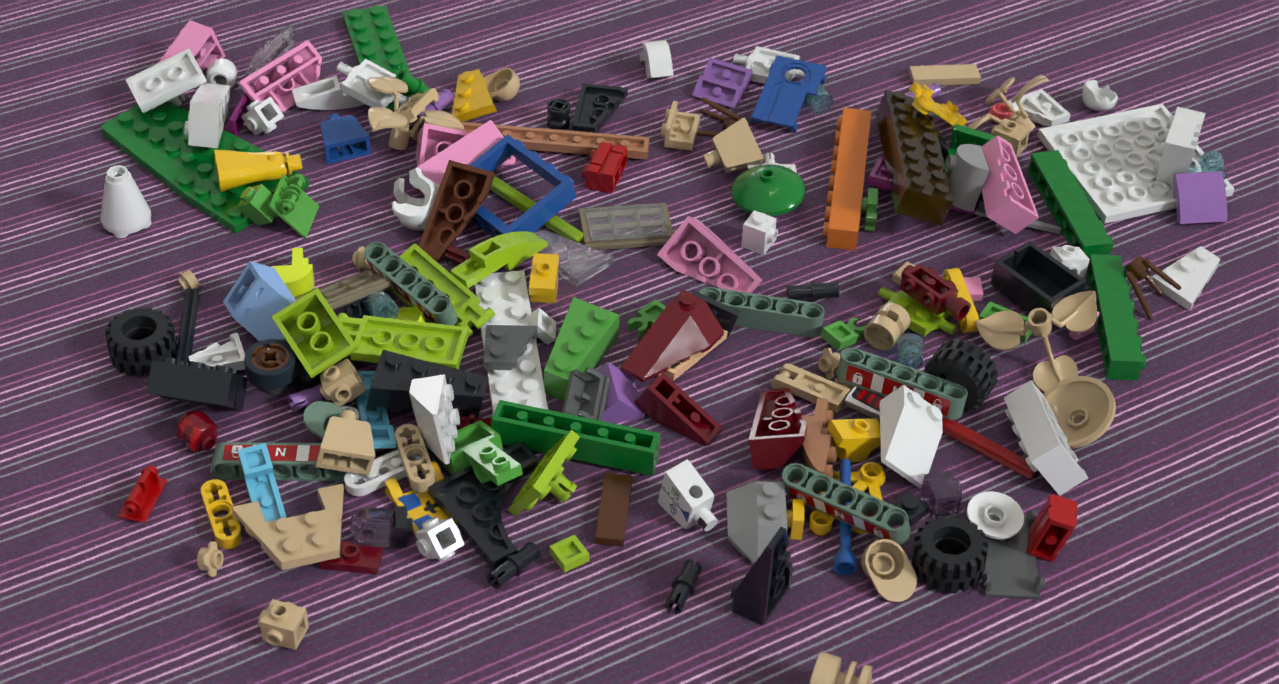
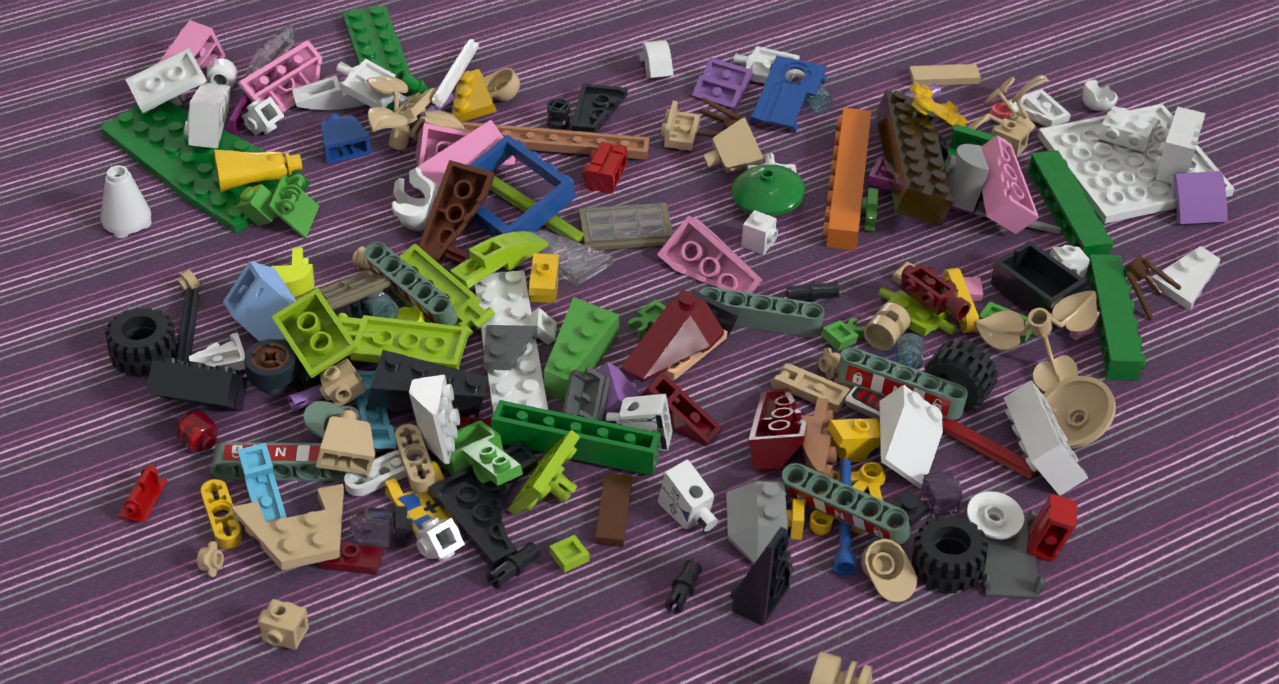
(455, 73): none -> white axle
(645, 413): none -> white torso
(1128, 128): none -> white plate
(1212, 161): clear light blue wheel -> none

